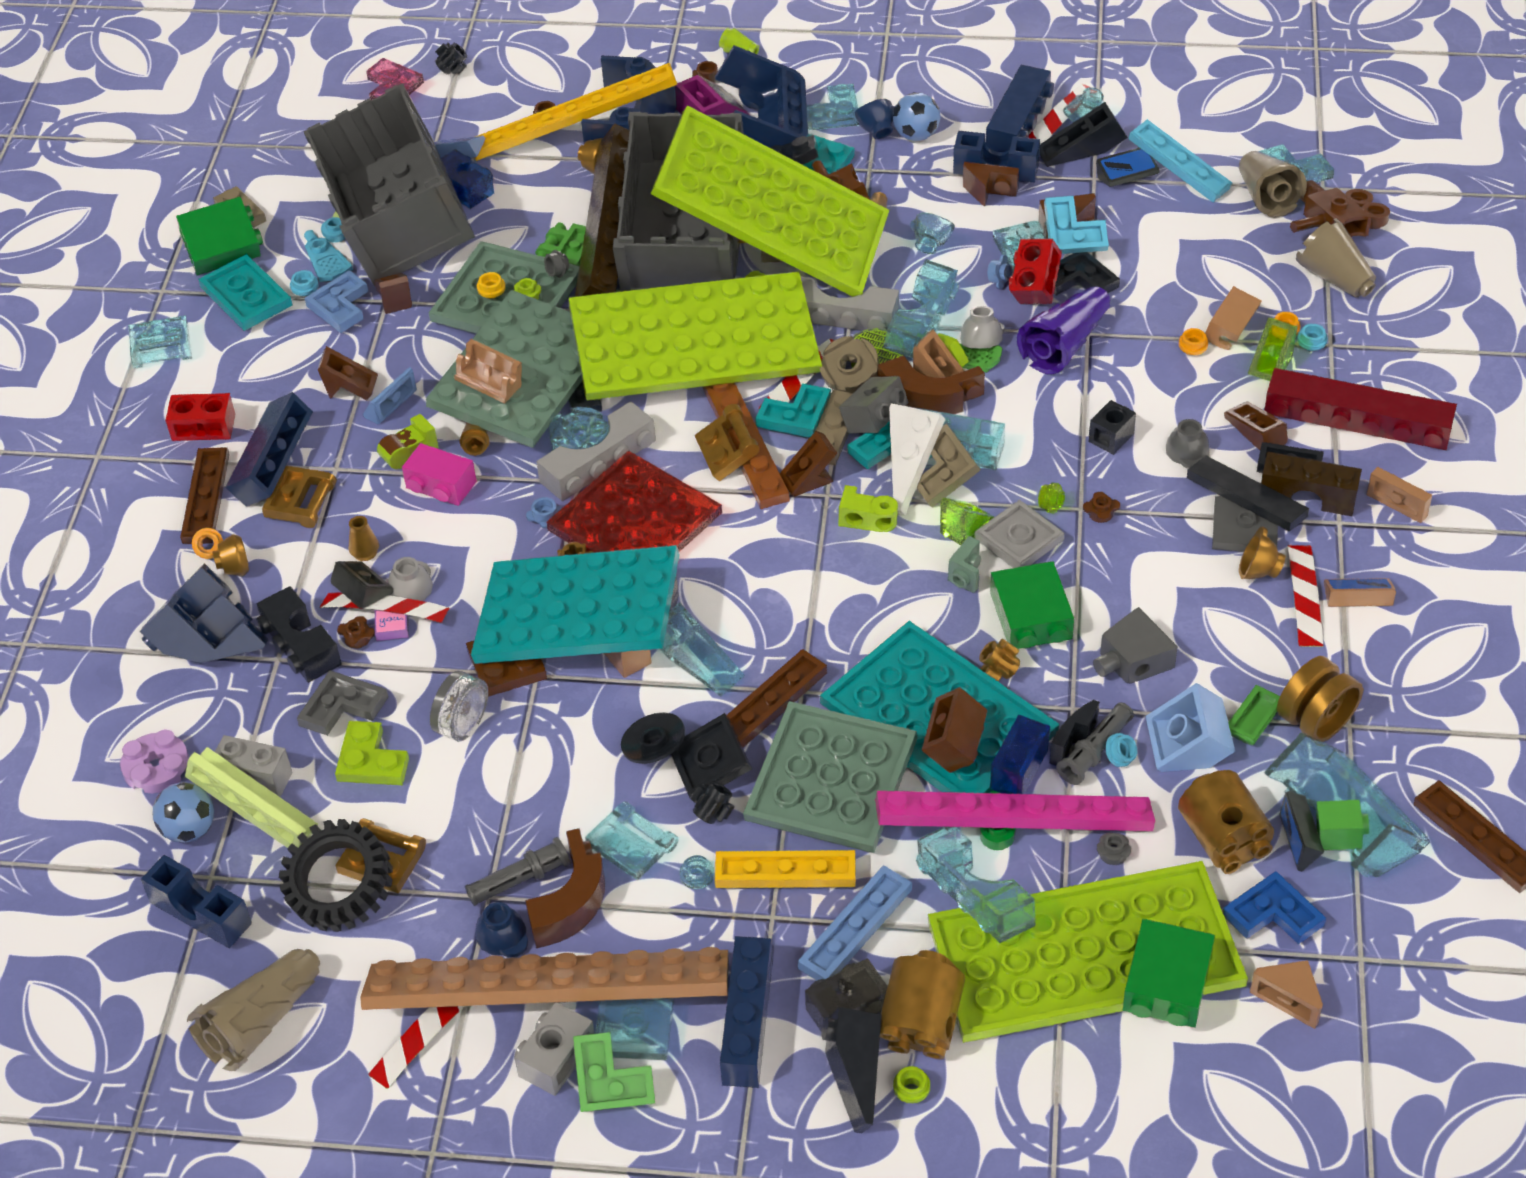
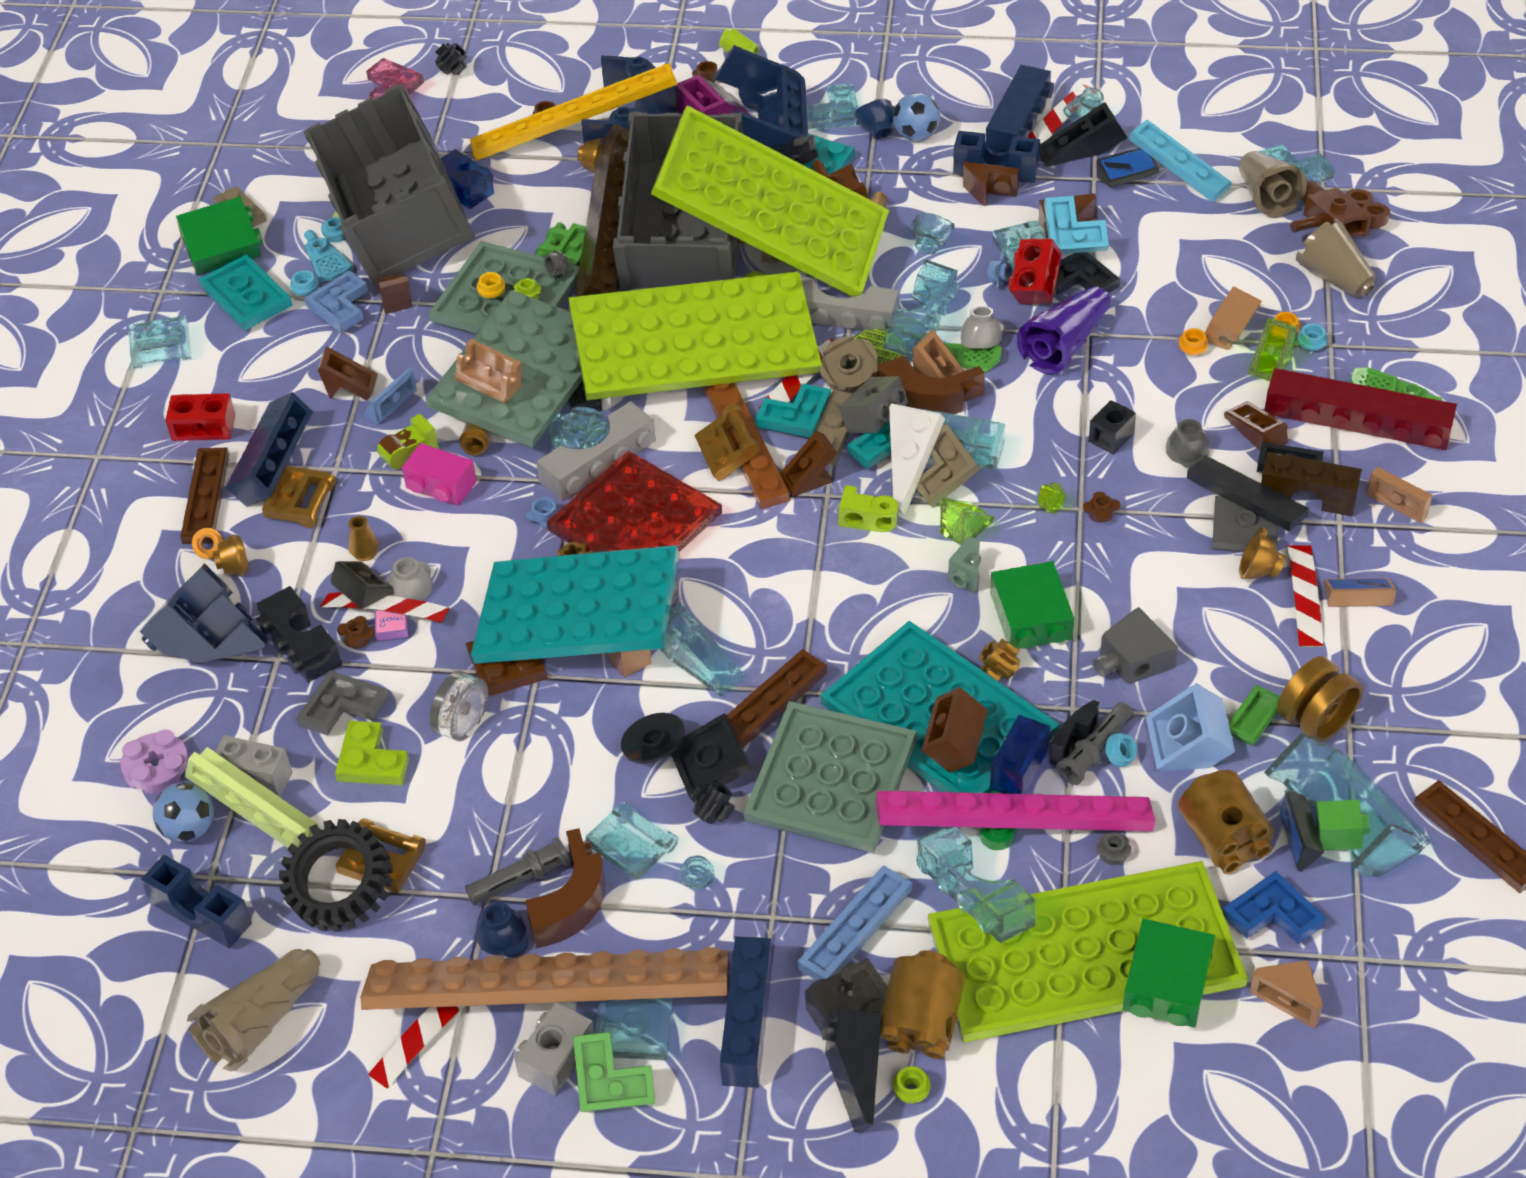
(467, 146): medium blue slope -> none
(785, 869): yellow plate -> none
(955, 349): lime tile -> none
(1019, 535): light grey plate -> none
(1378, 379): none -> bright green piece

